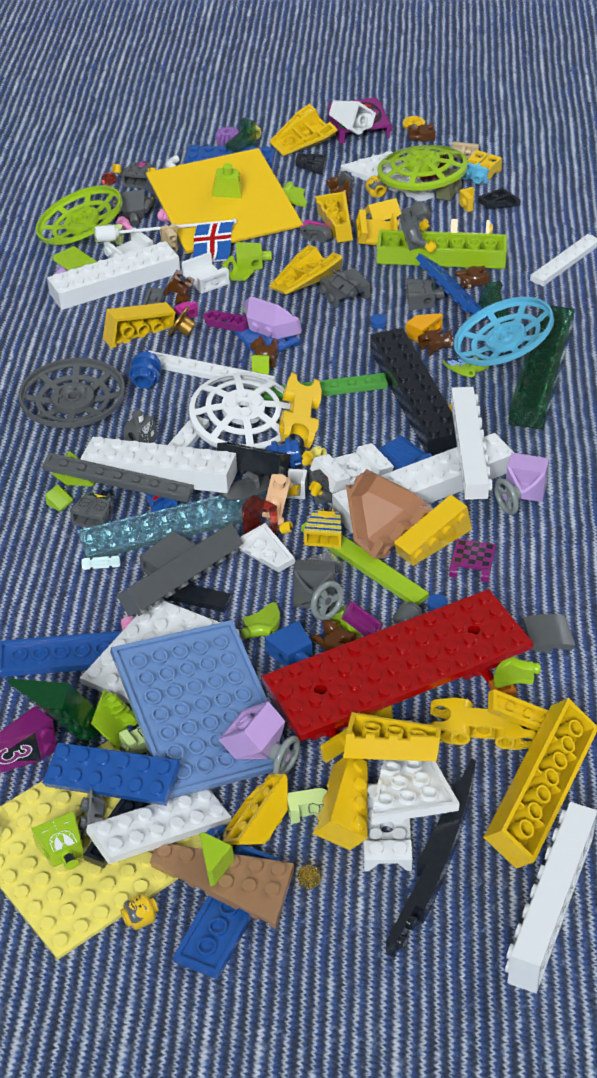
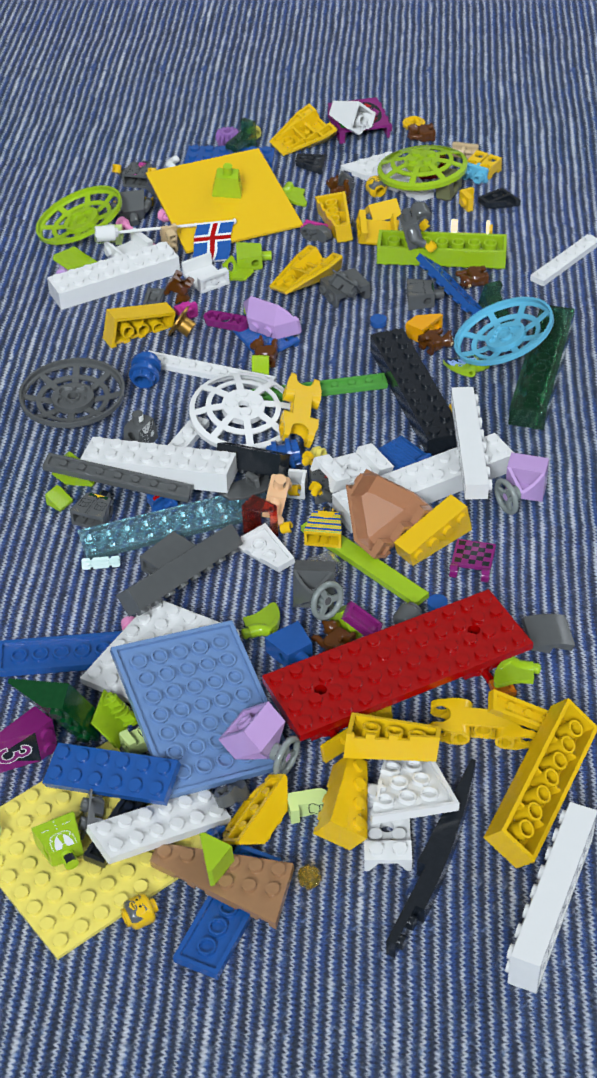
(109, 178): clear red tile -> none
(202, 598): black tile -> none
(228, 795): none -> dark grey piece

